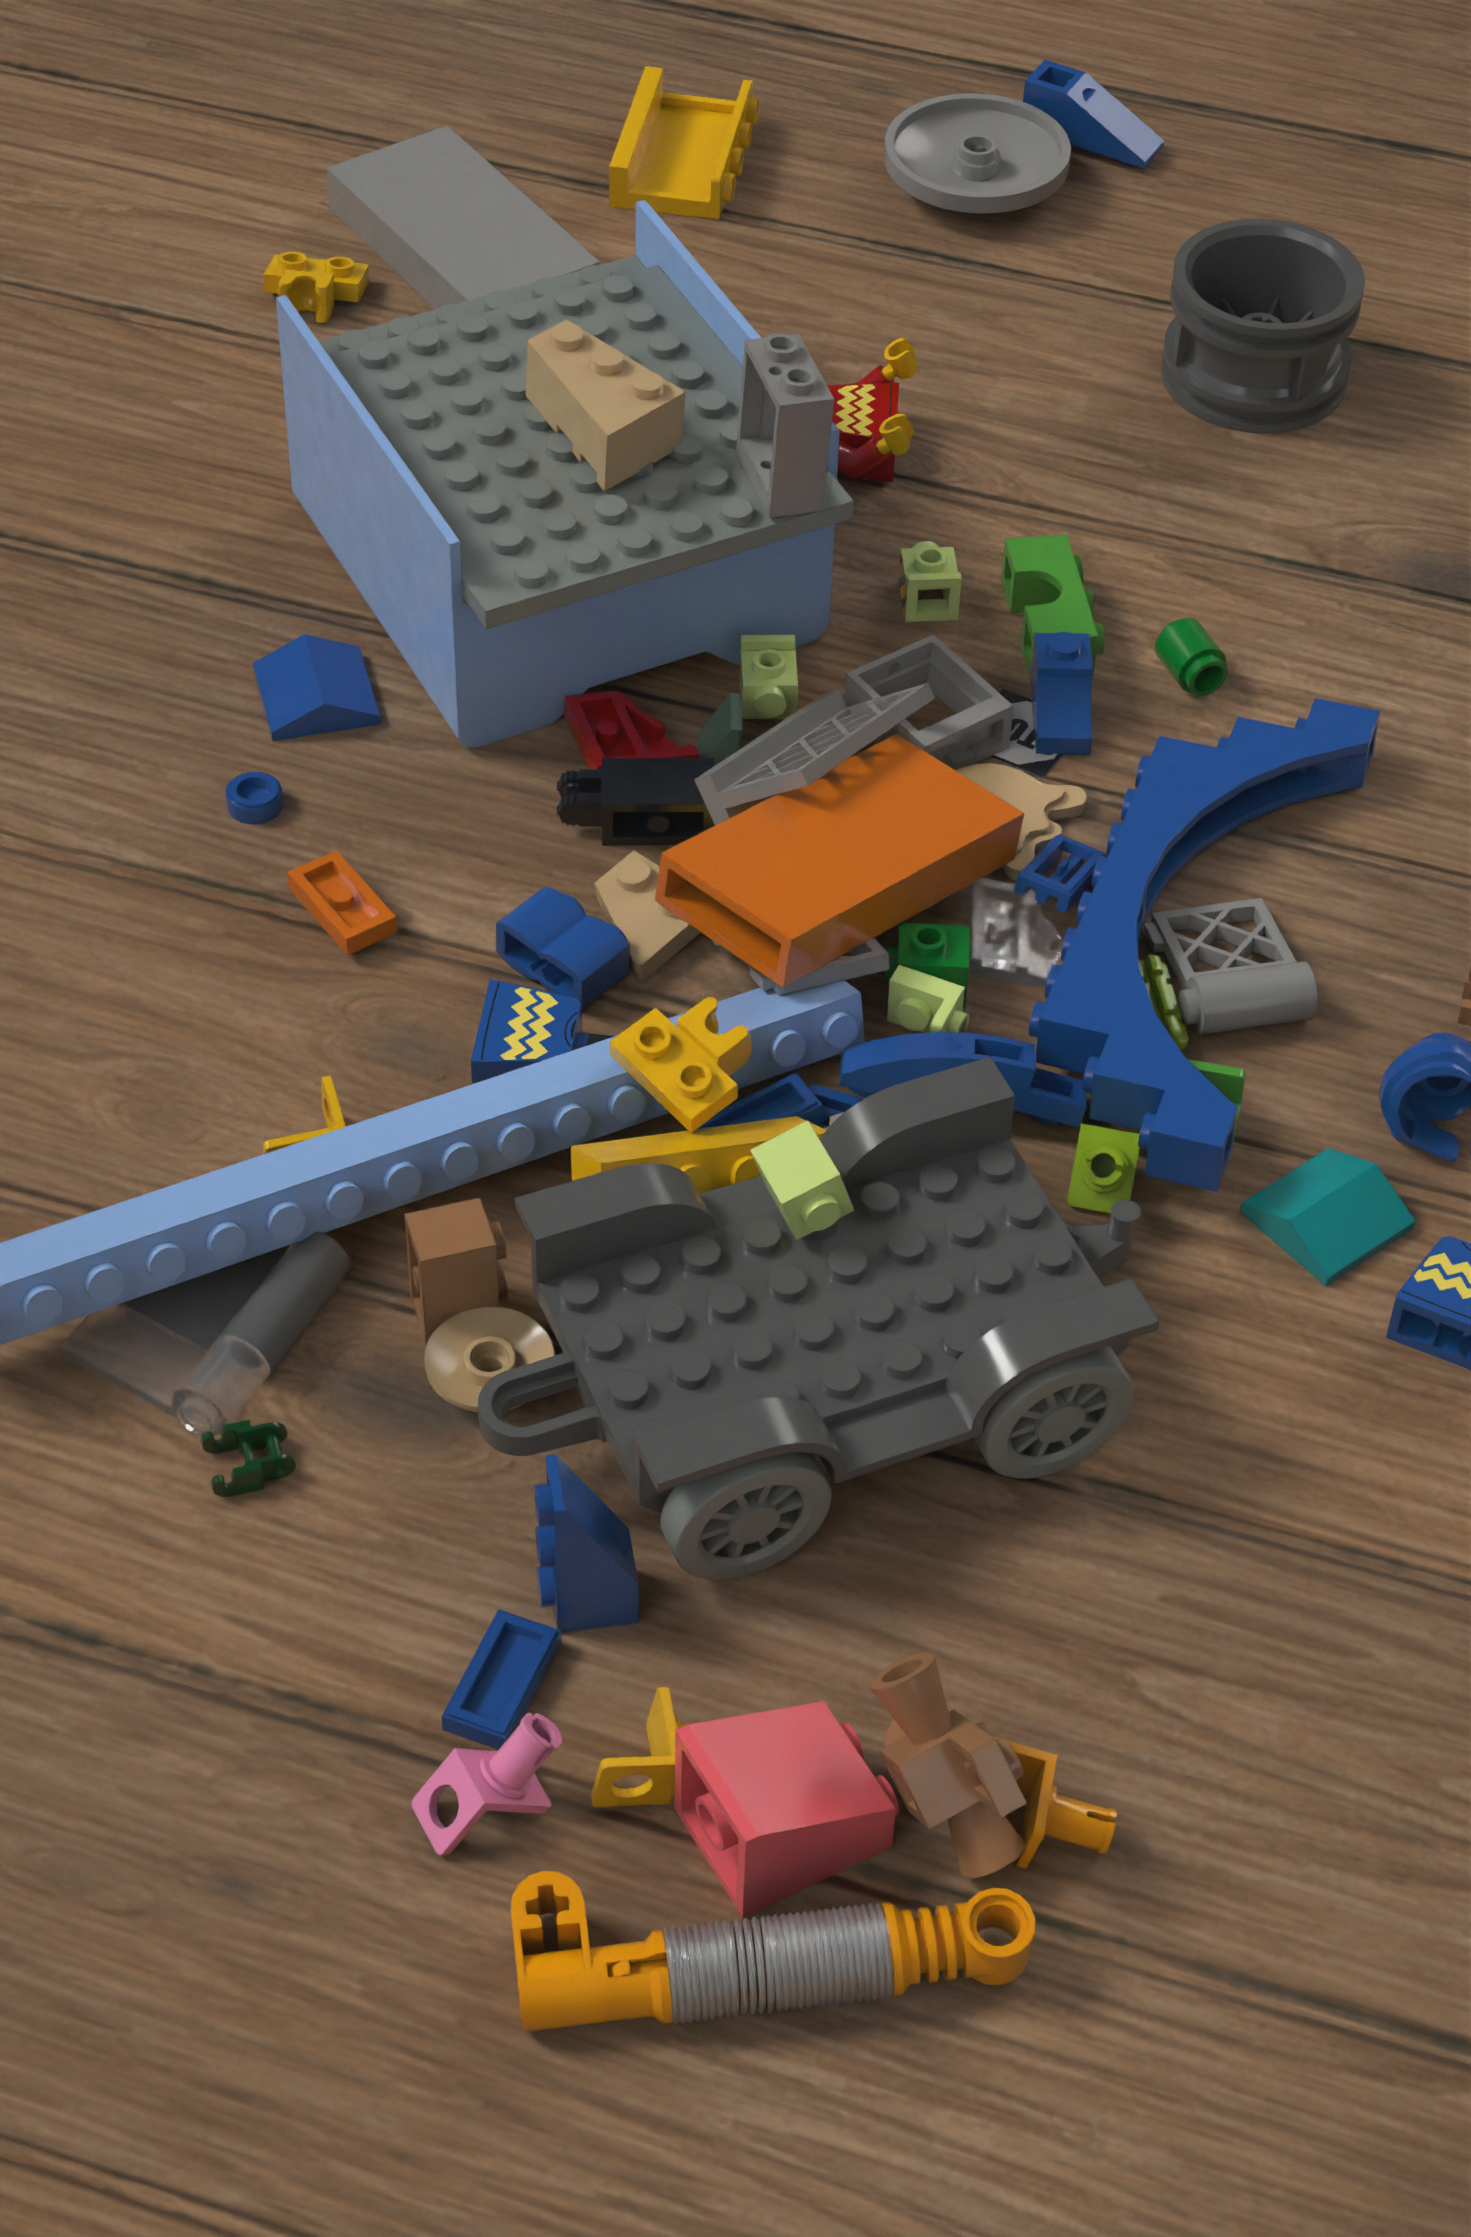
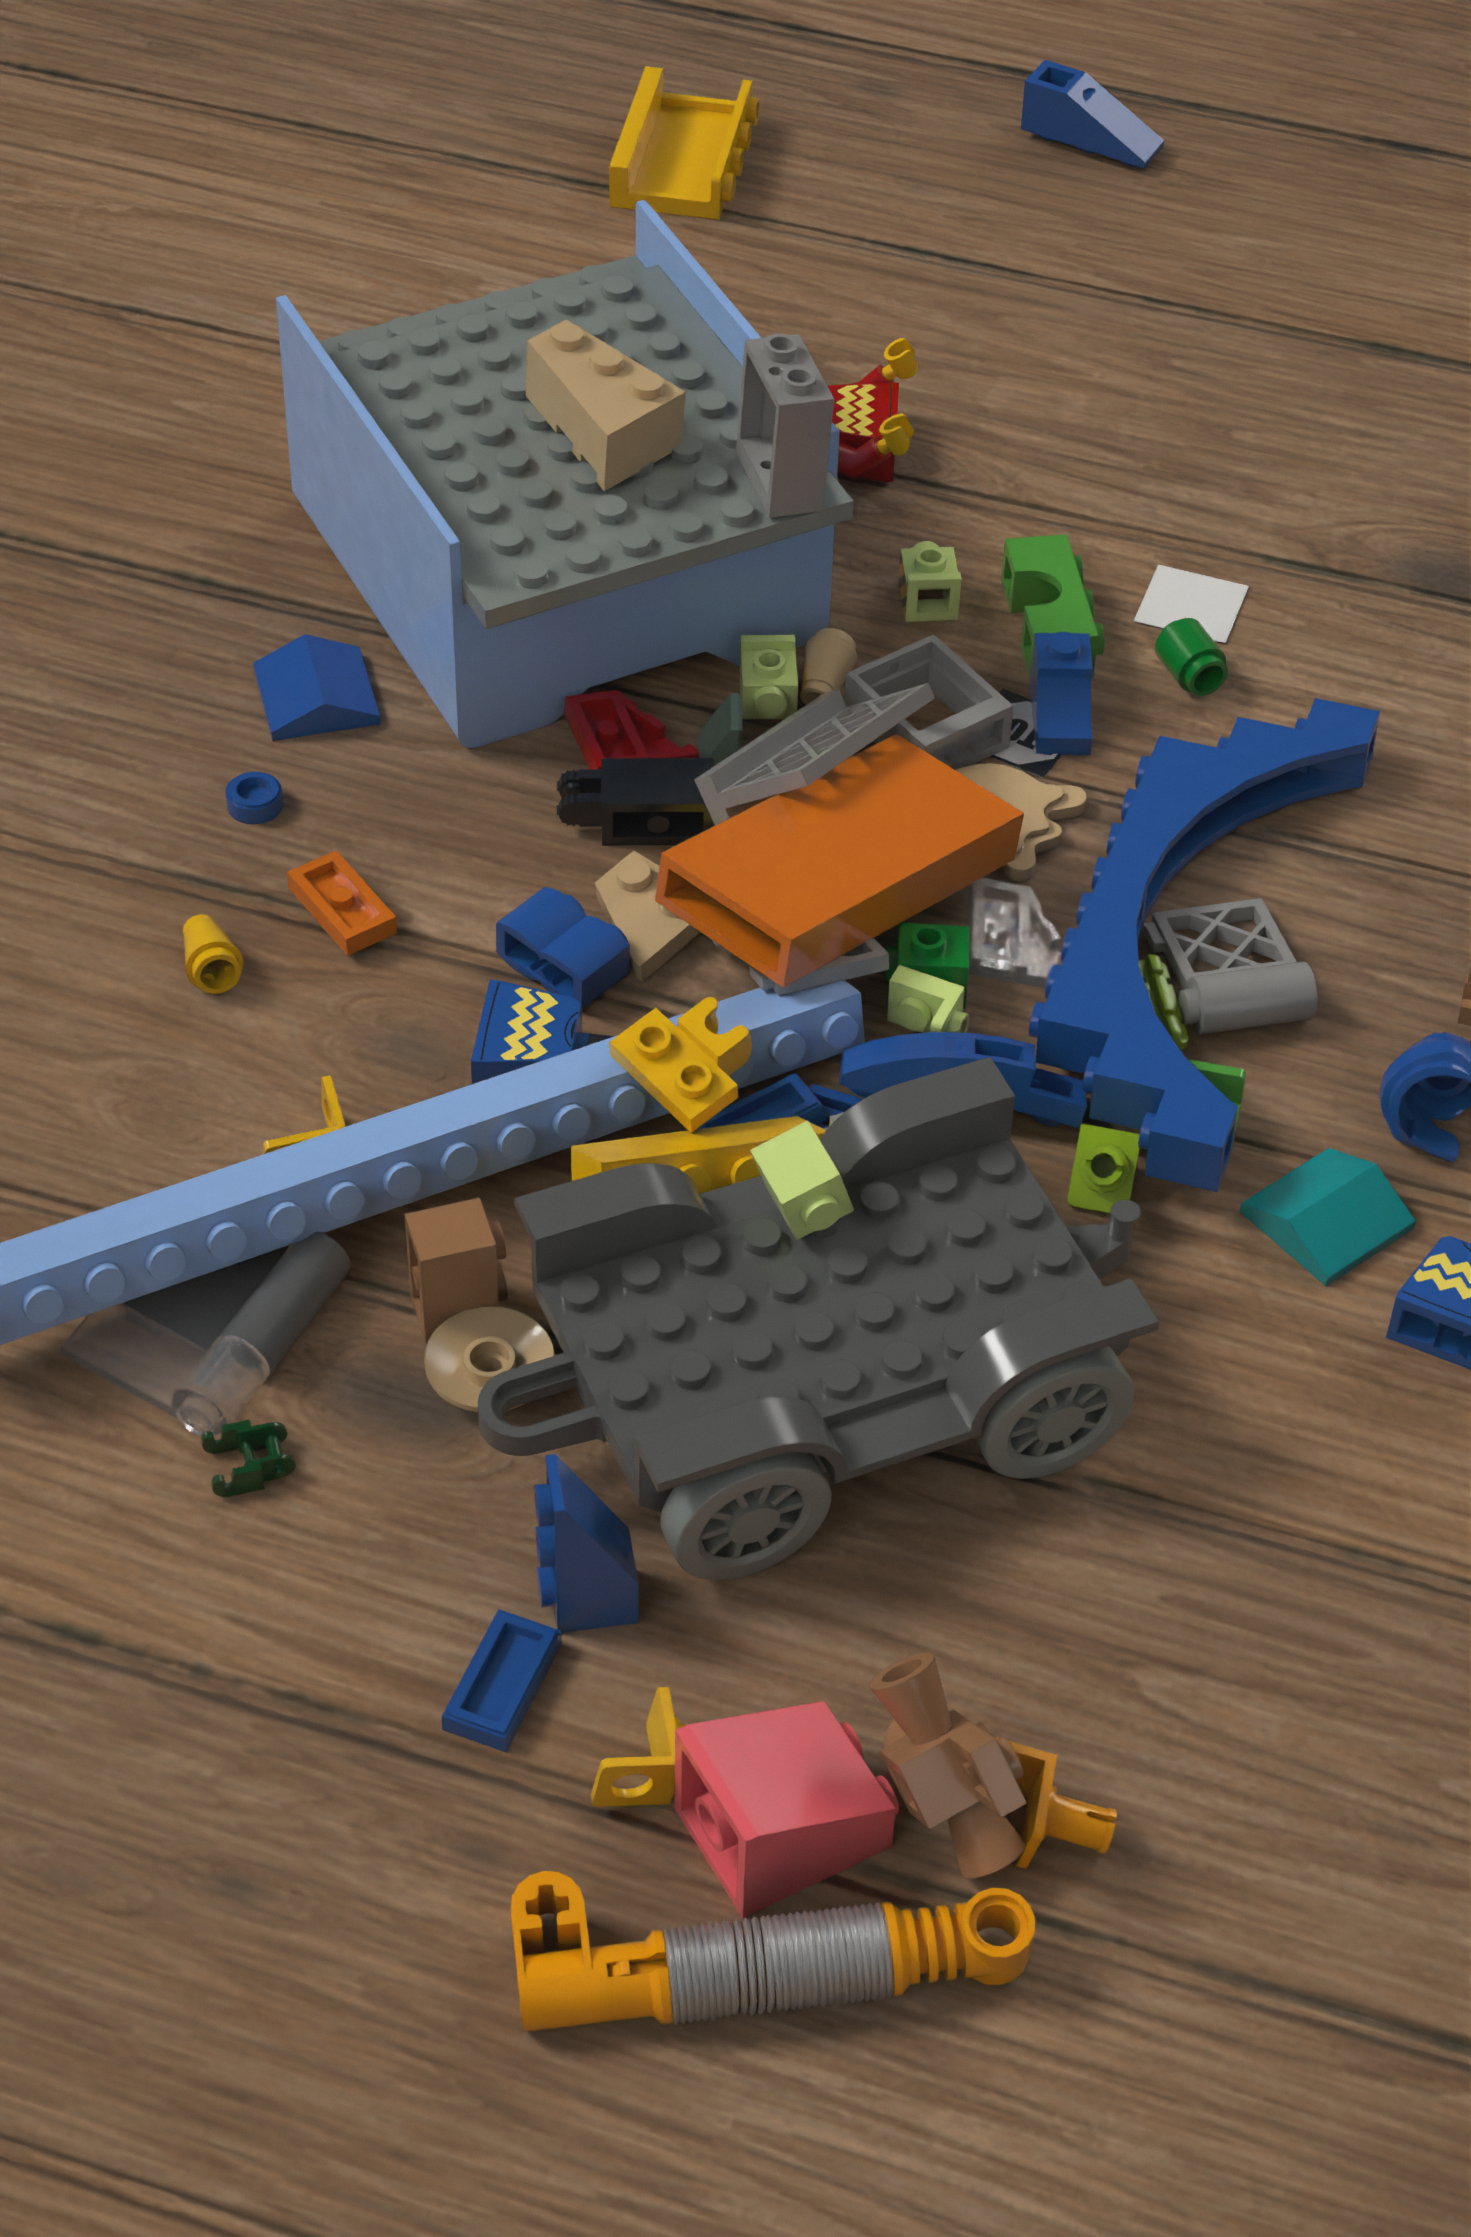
(210, 956): none -> yellow cone
(314, 282): yellow plate -> none
(449, 219): light grey brick -> none
(489, 1782): bright pink bracket -> none
(826, 662): none -> tan cone
(977, 153): light grey dish -> none
(1054, 886): blue tile -> none
(1184, 594): none -> white sticker
(1261, 325): dark grey wheel -> none

